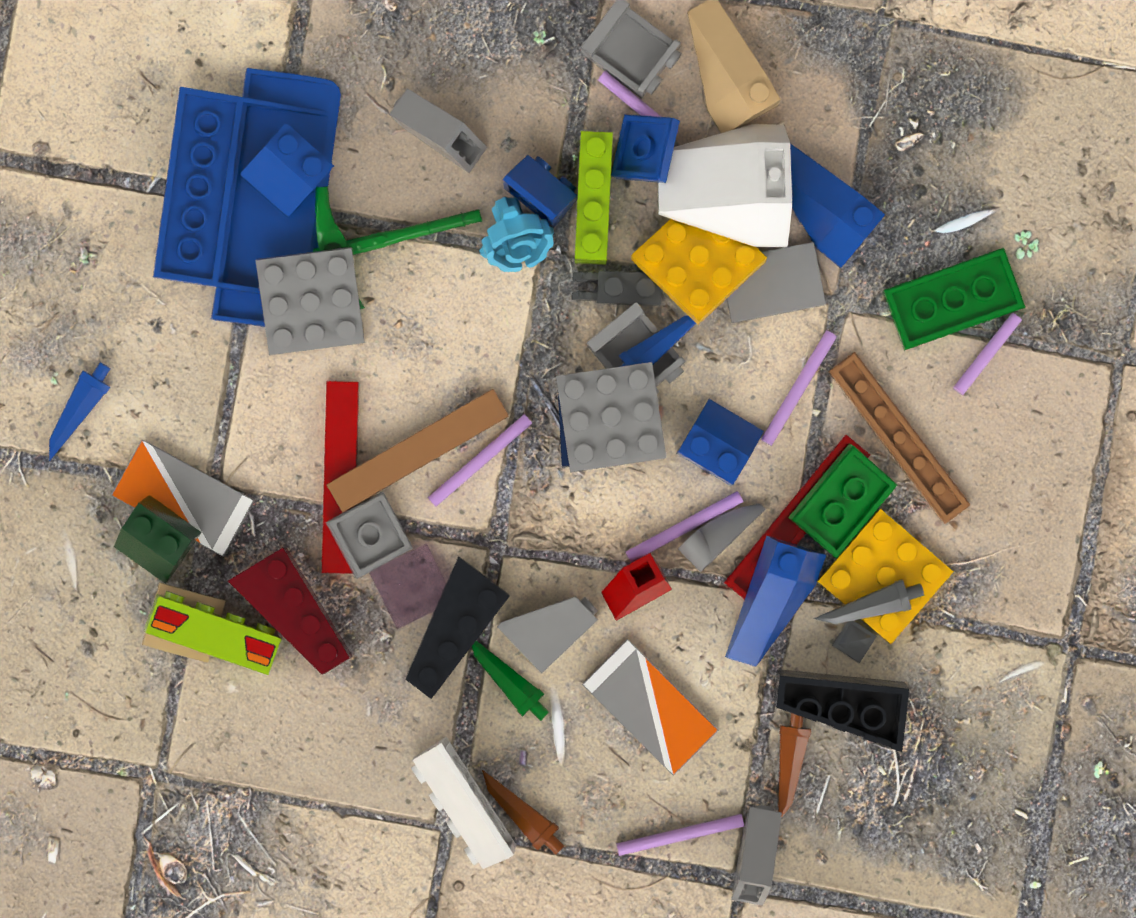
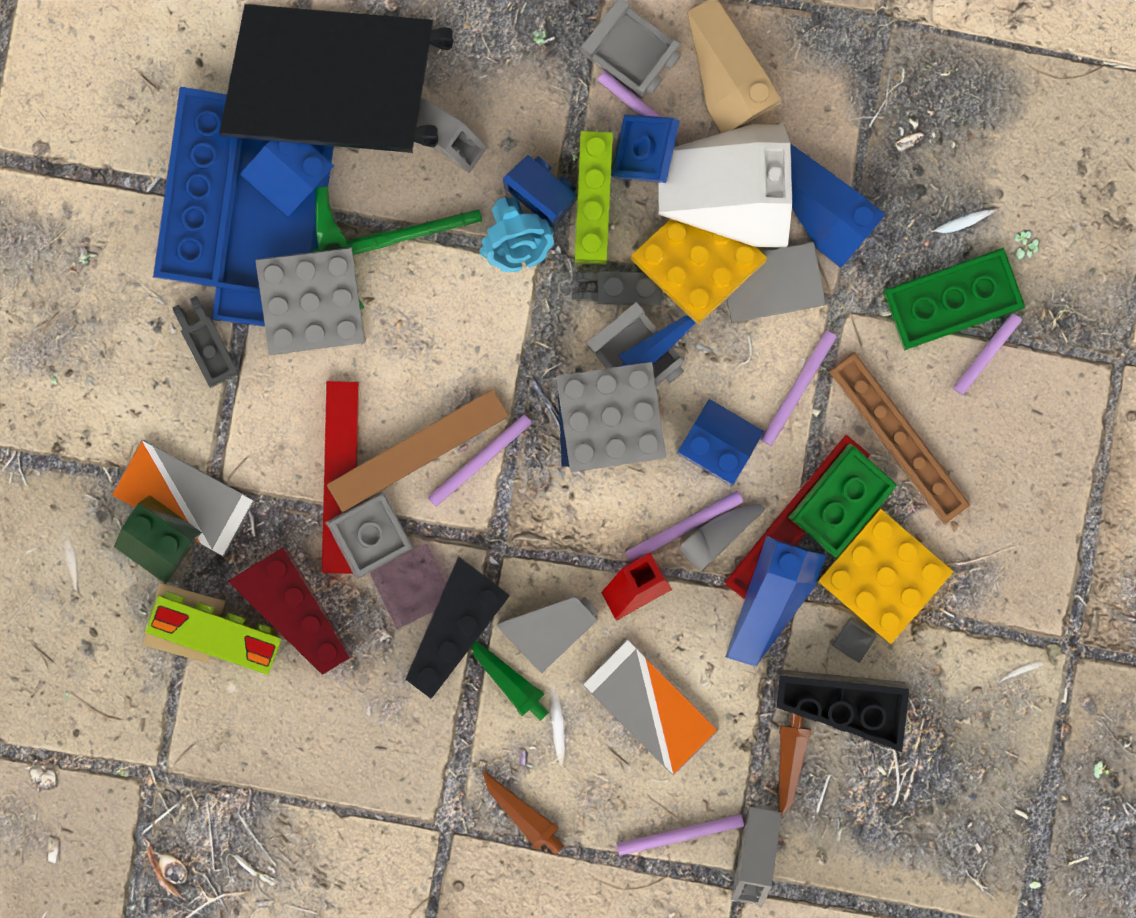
(83, 399): blue bar -> none
(206, 345): none -> dark grey hinge
(330, 78): none -> black flag
(464, 803): white slope -> none
(883, 601): dark grey bar -> none

